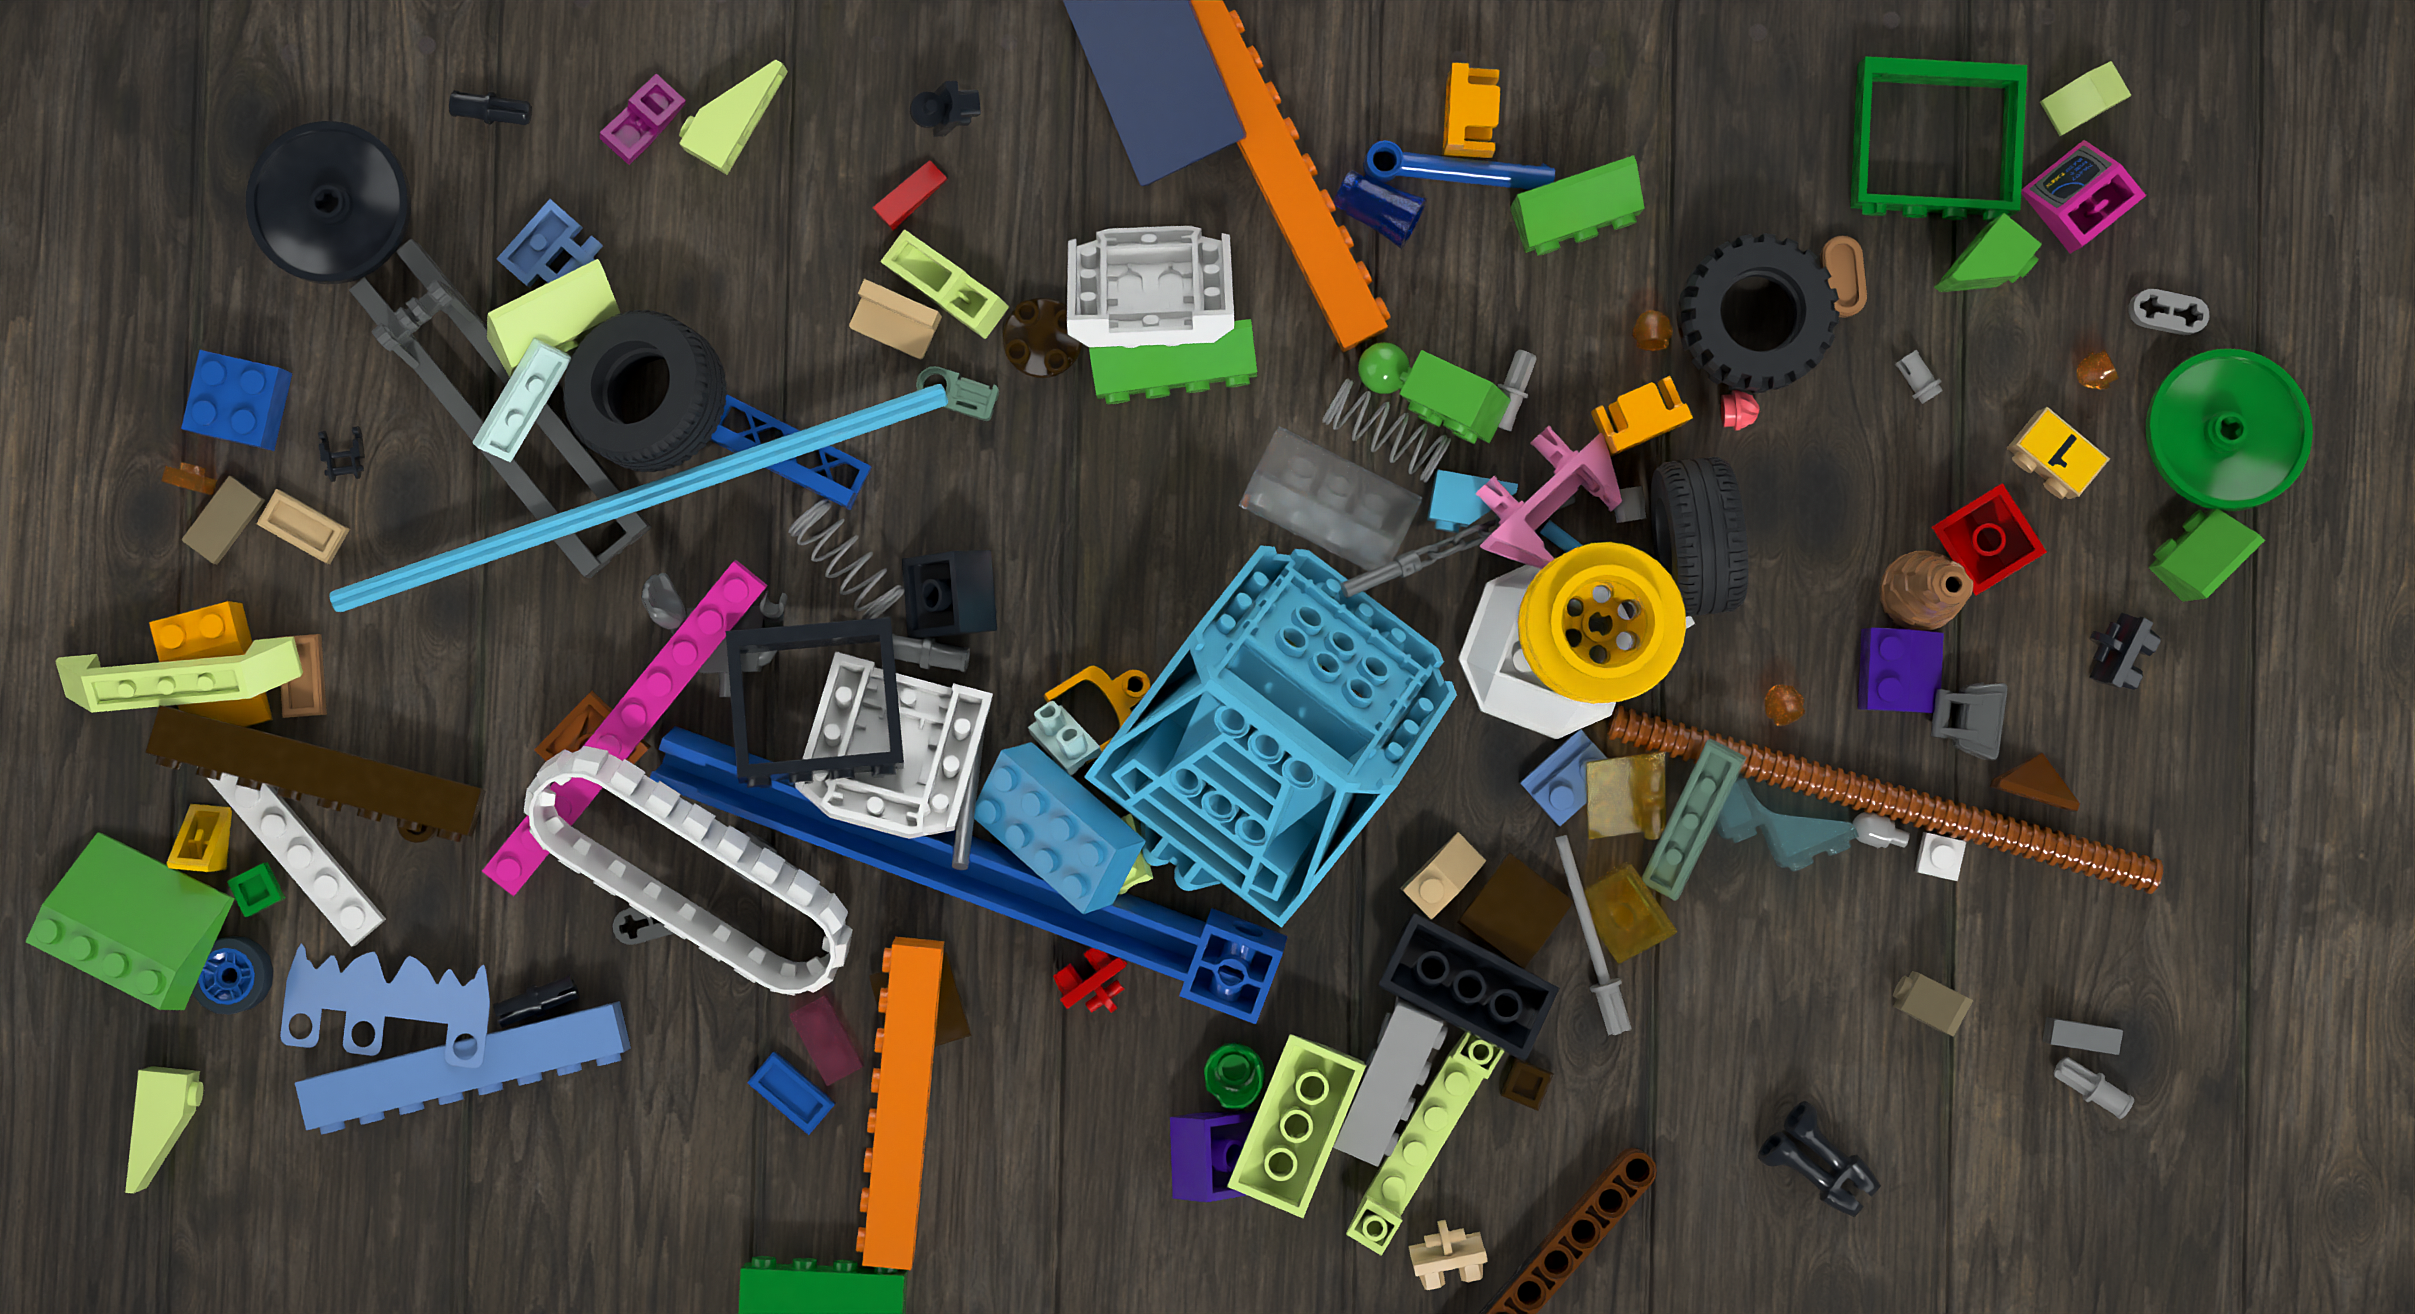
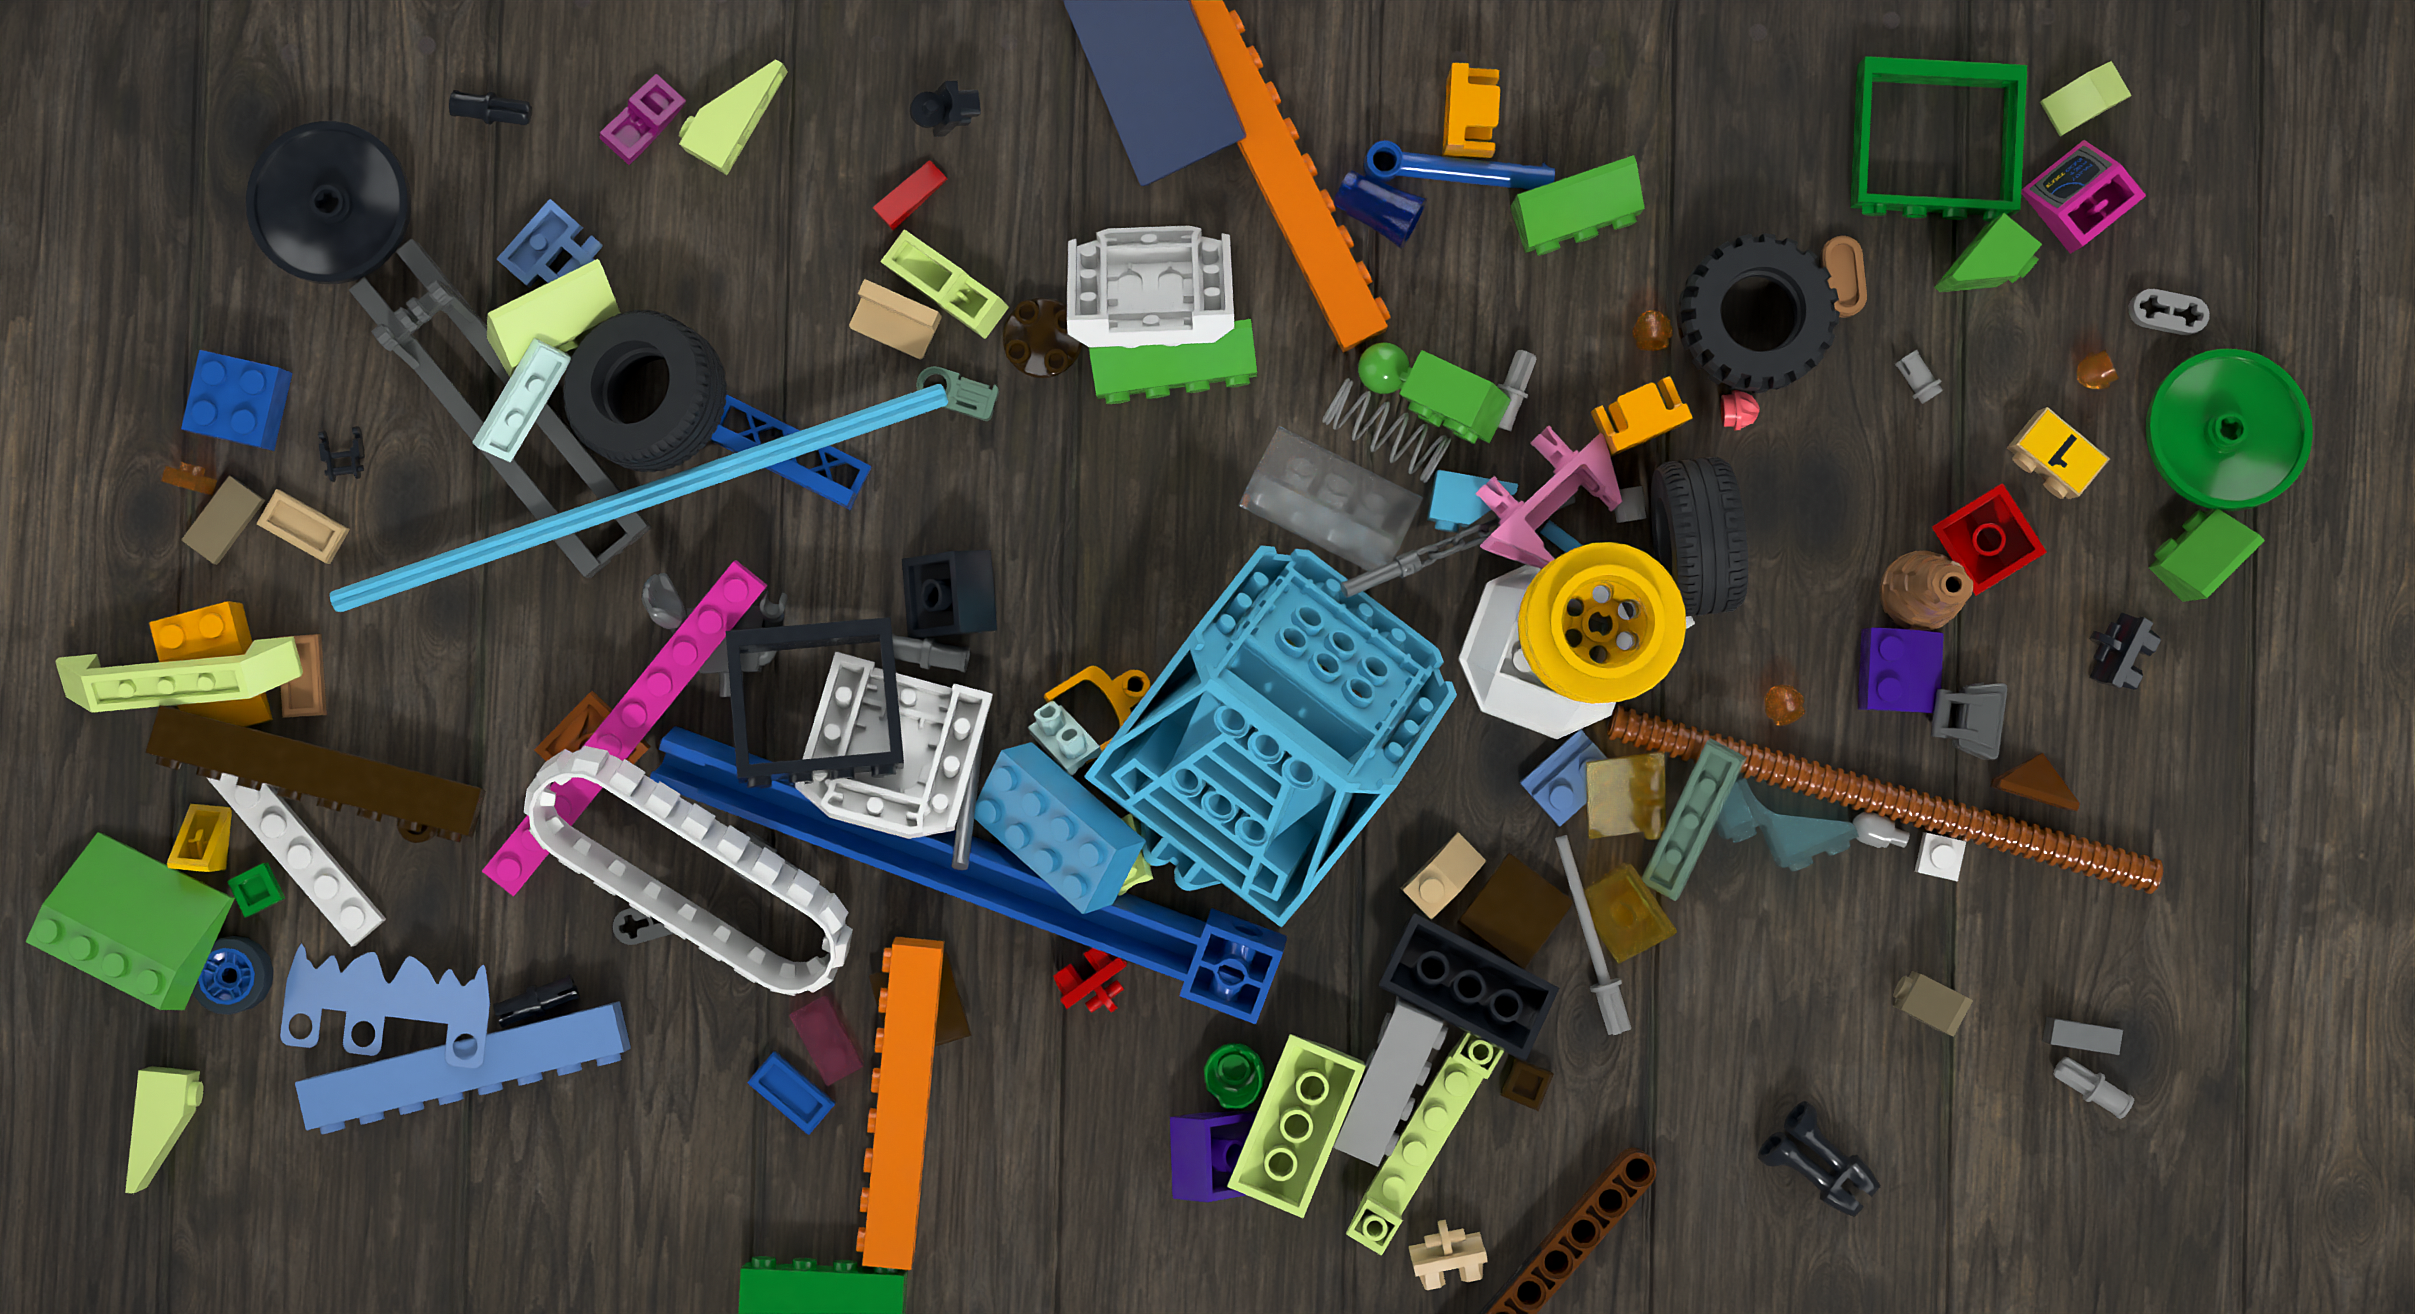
(811, 516): light grey piece -> none

